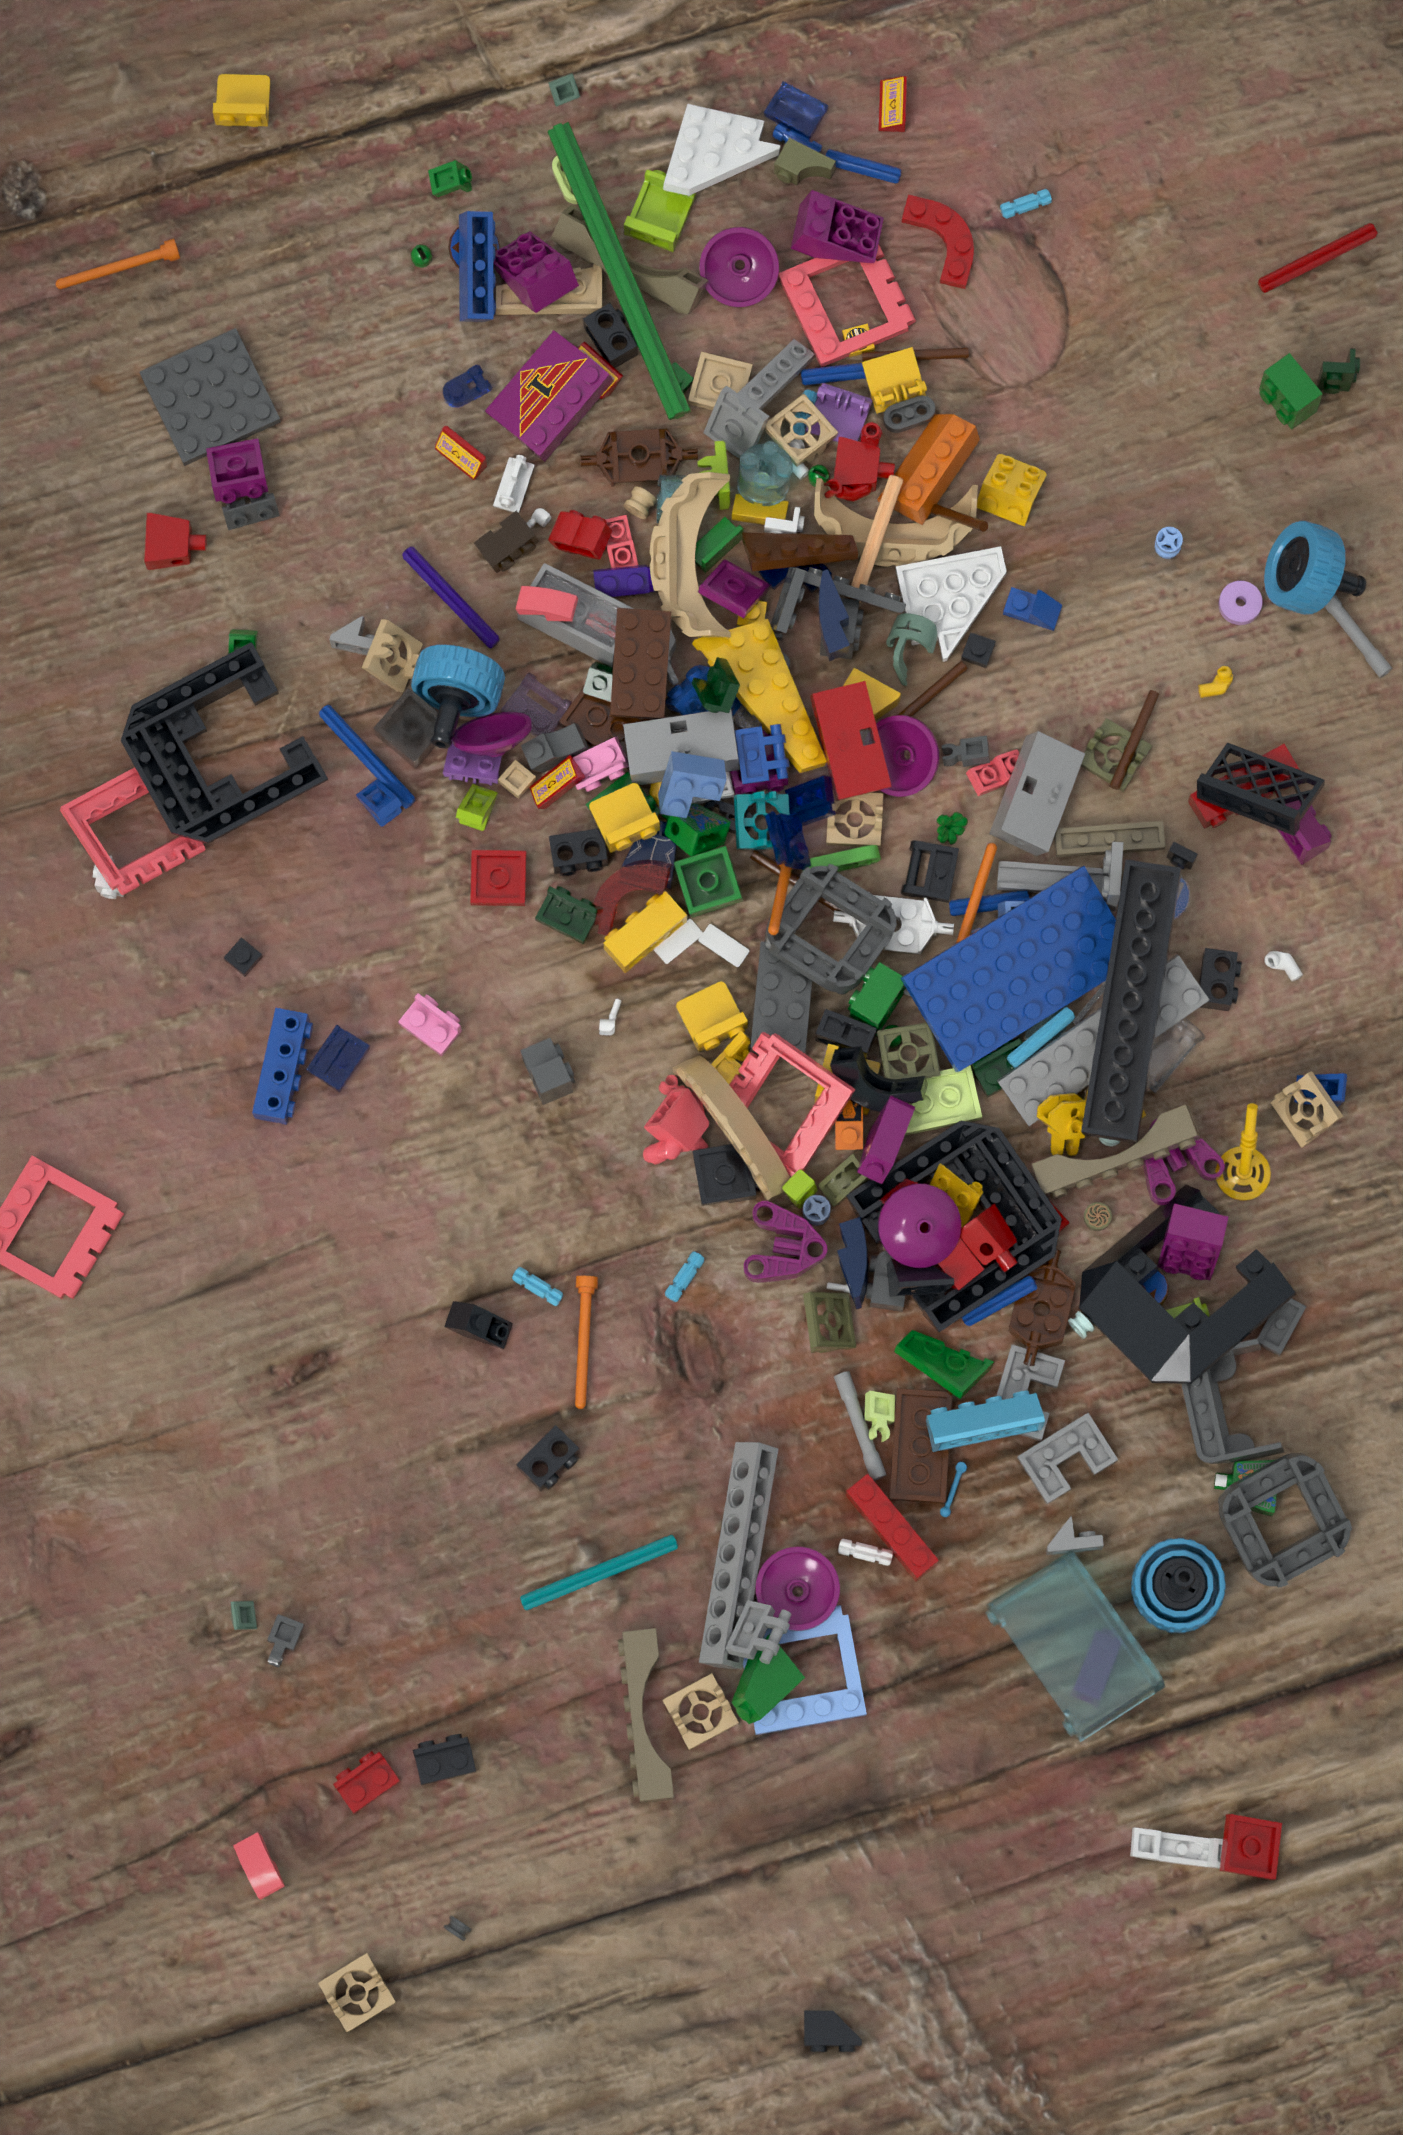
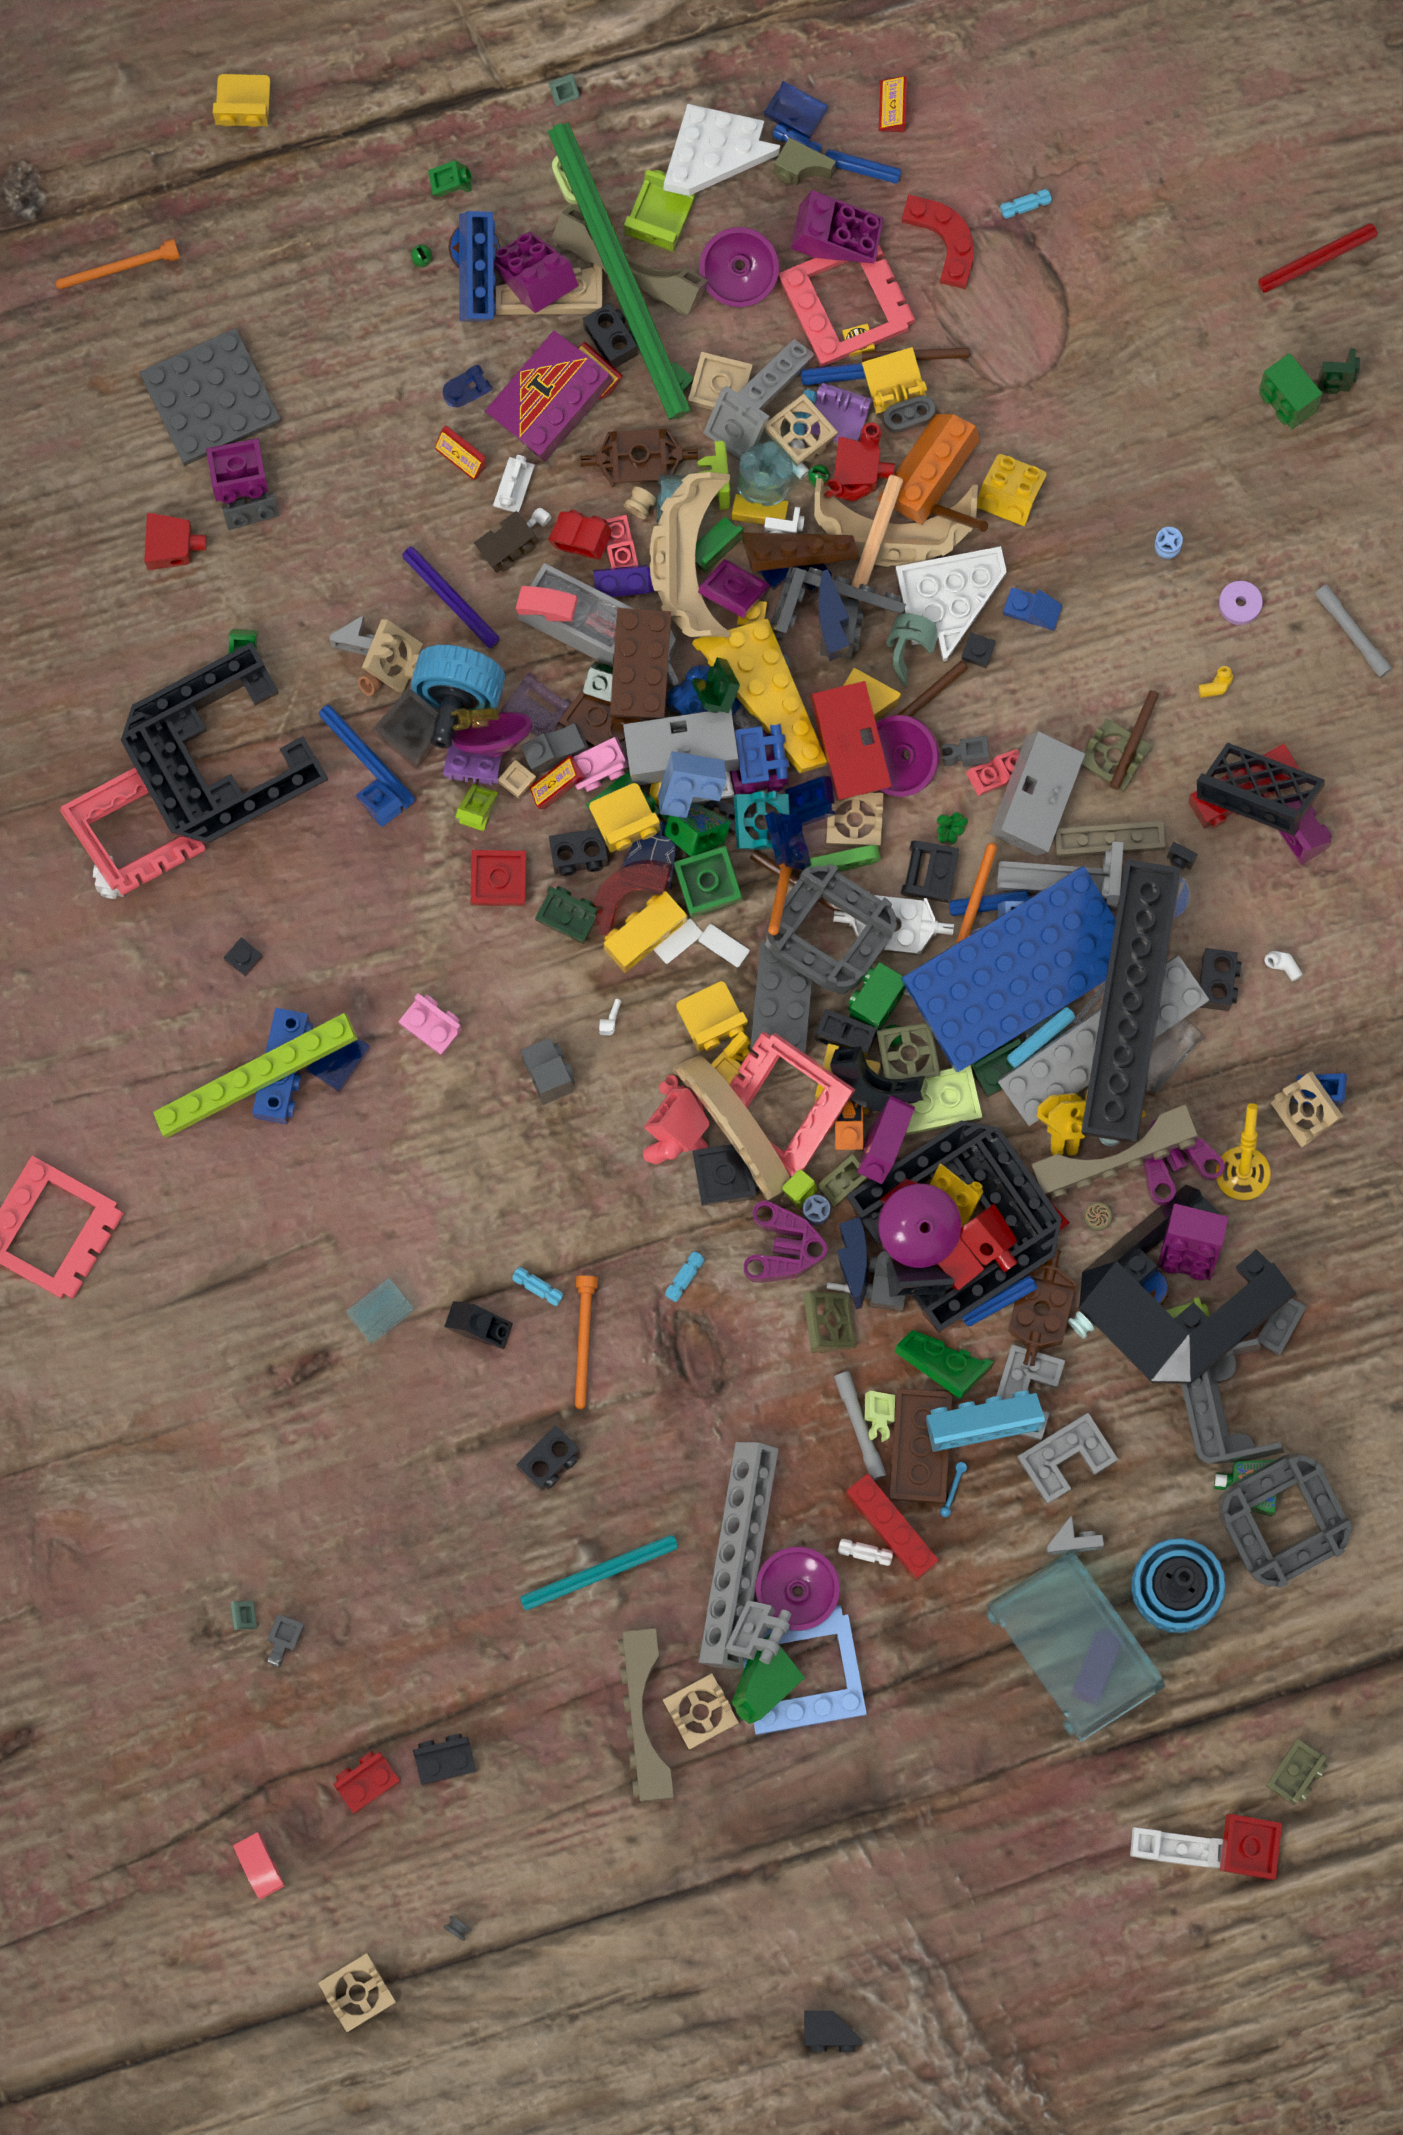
(255, 1075): none -> lime plate
(369, 684): none -> nougat hinge
(380, 1311): none -> clear light blue plate
(478, 717): none -> clear yellow plate
(1297, 1772): none -> olive bracket
(1308, 569): dark azure wheel -> none

